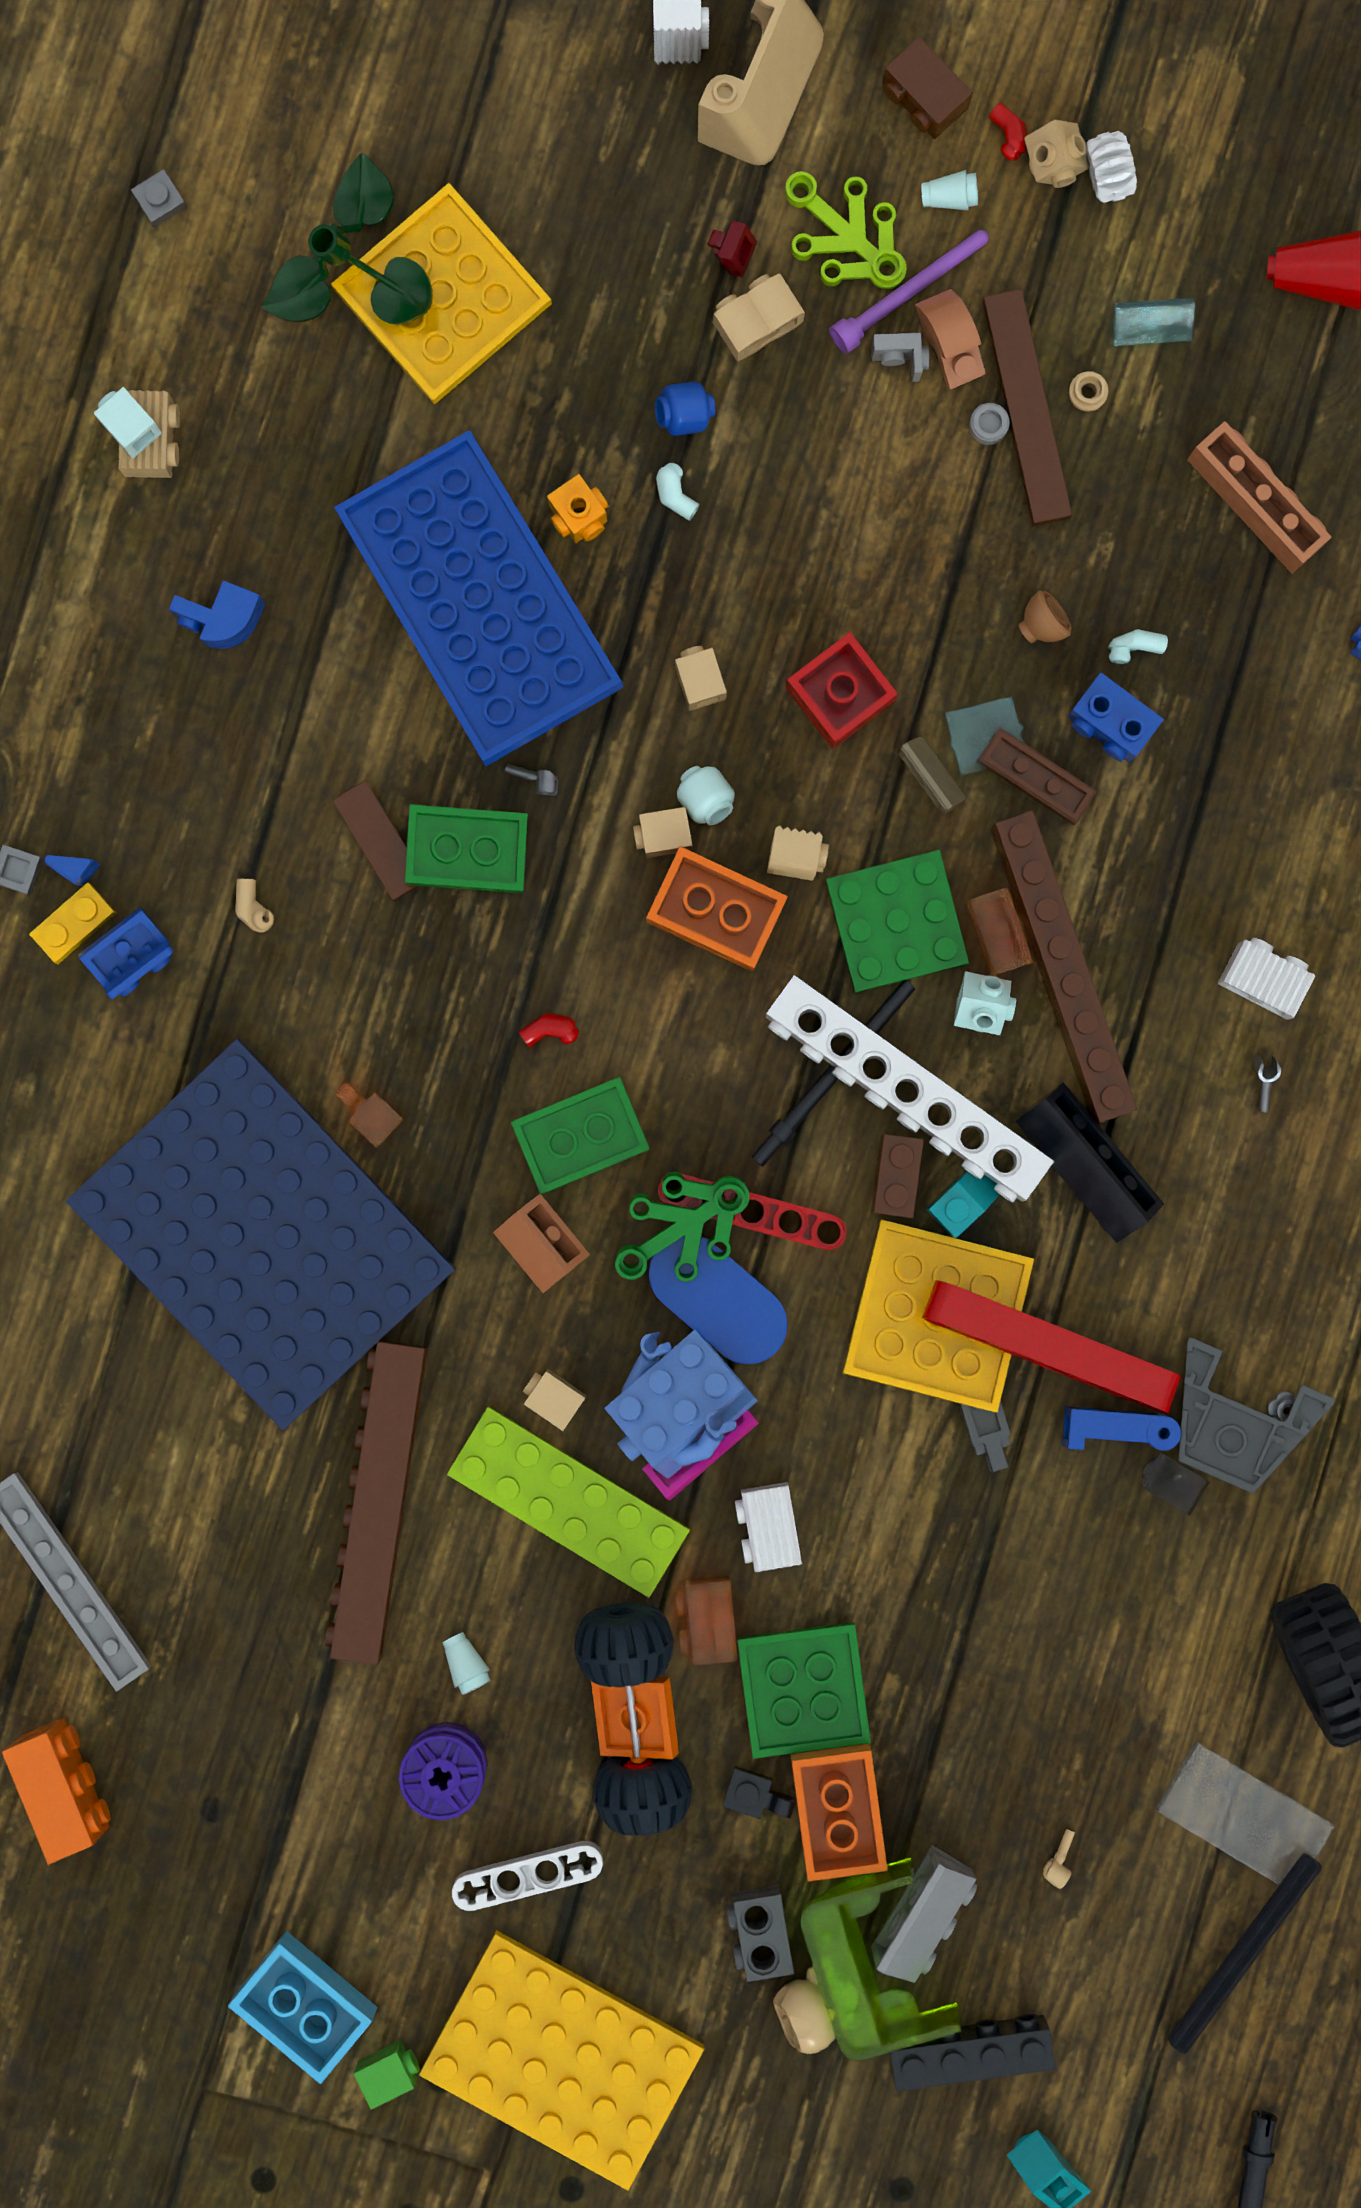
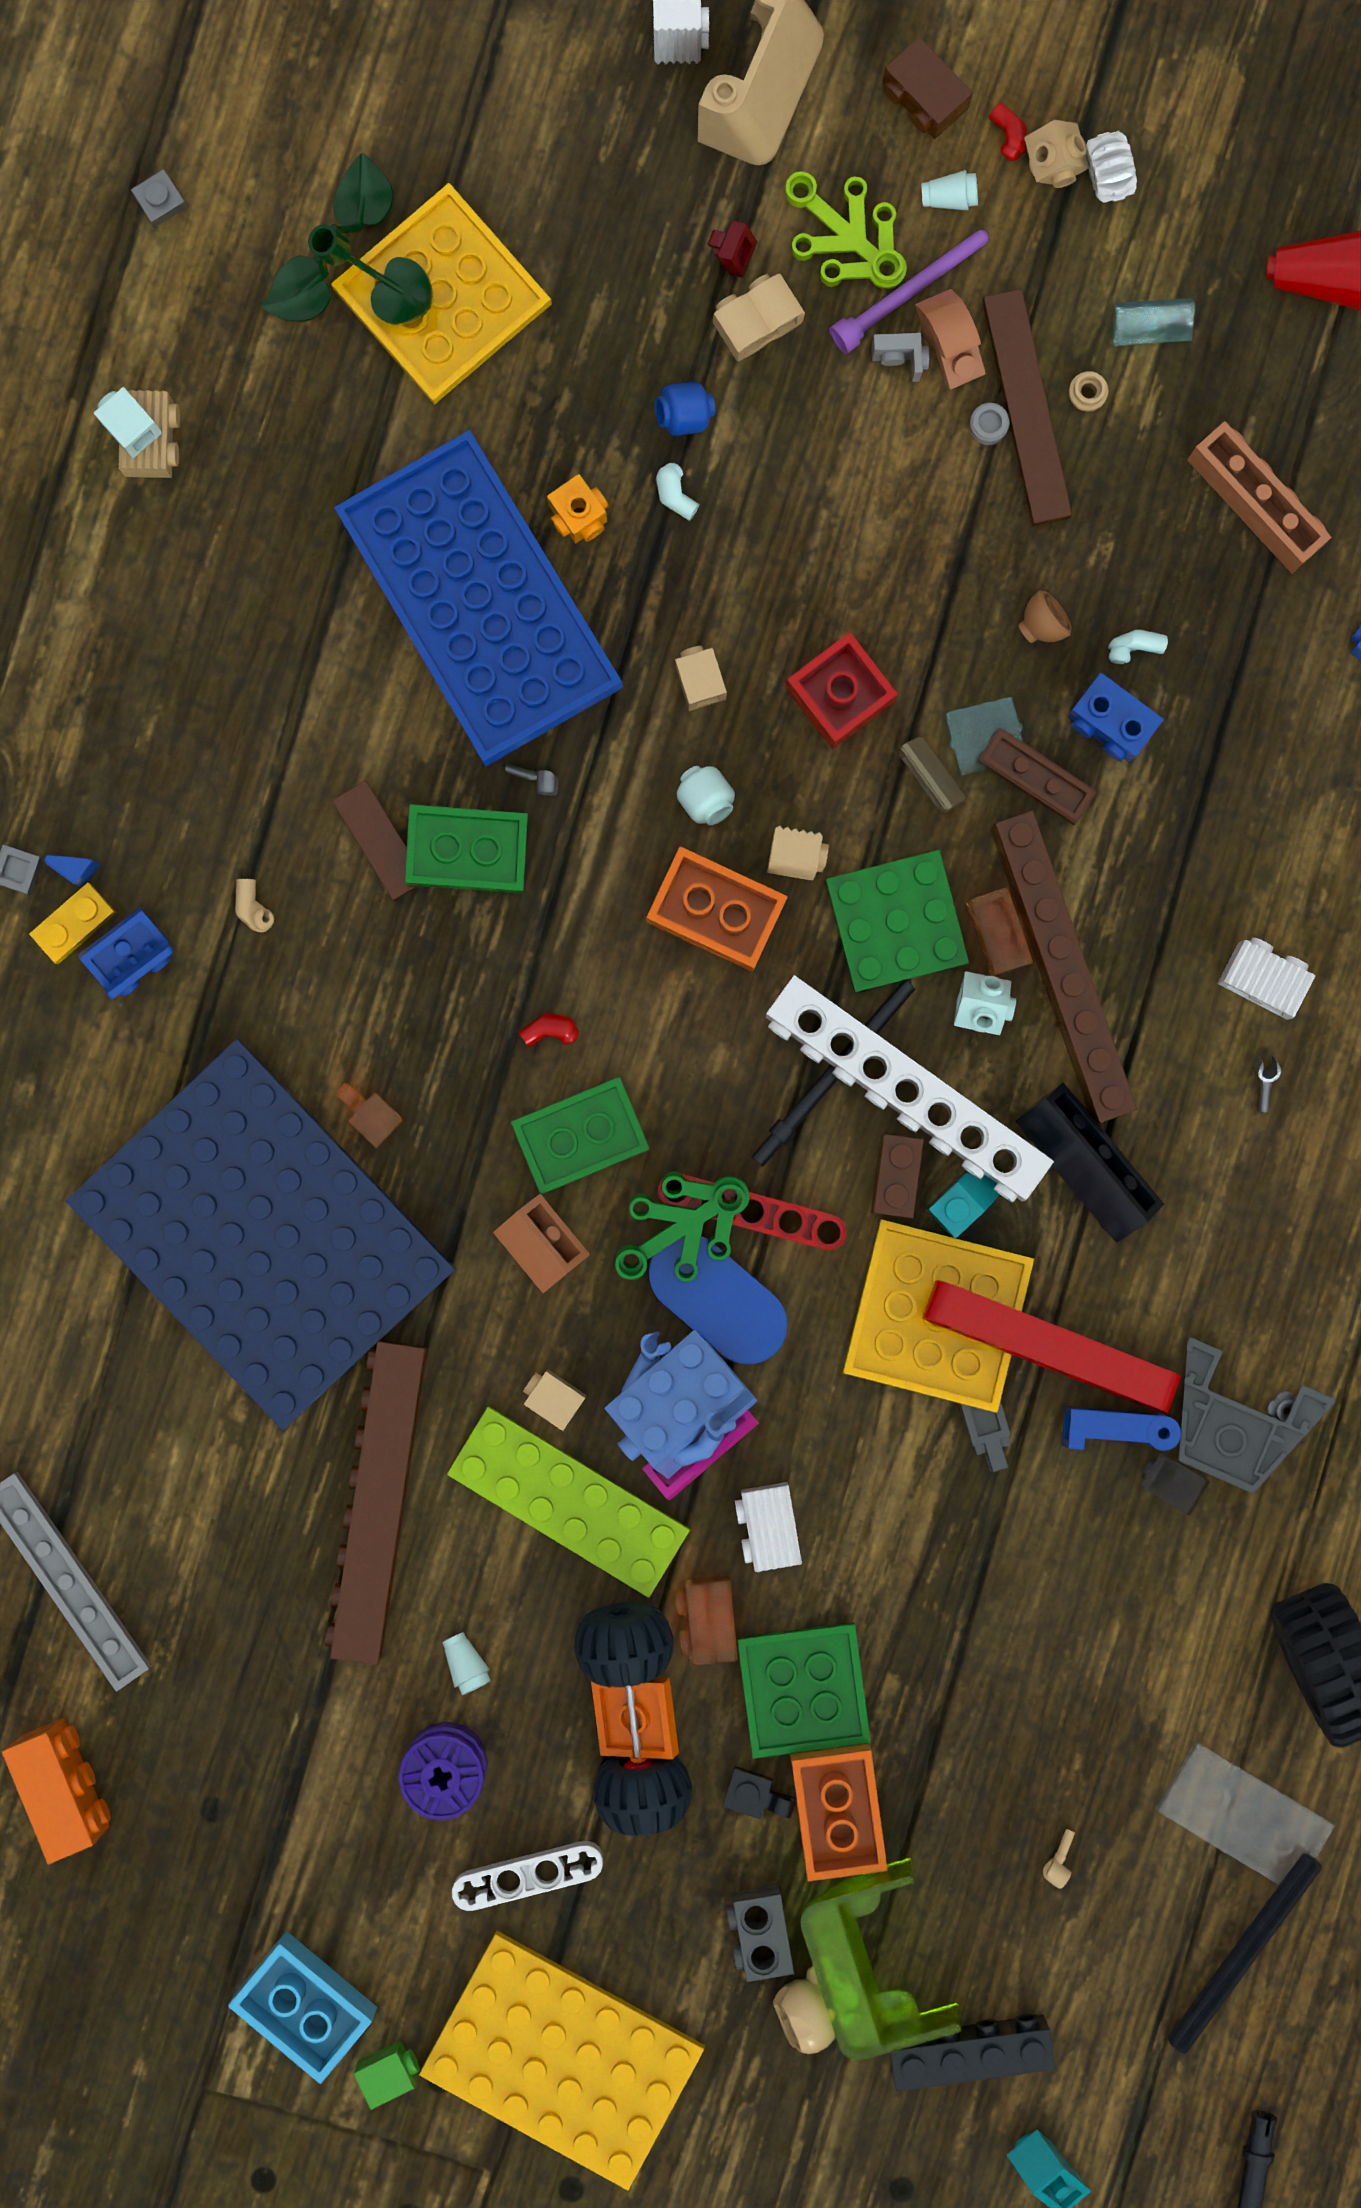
(229, 620): blue brick -> none
(663, 832): tan brick -> none
(923, 1916): light grey slope -> none

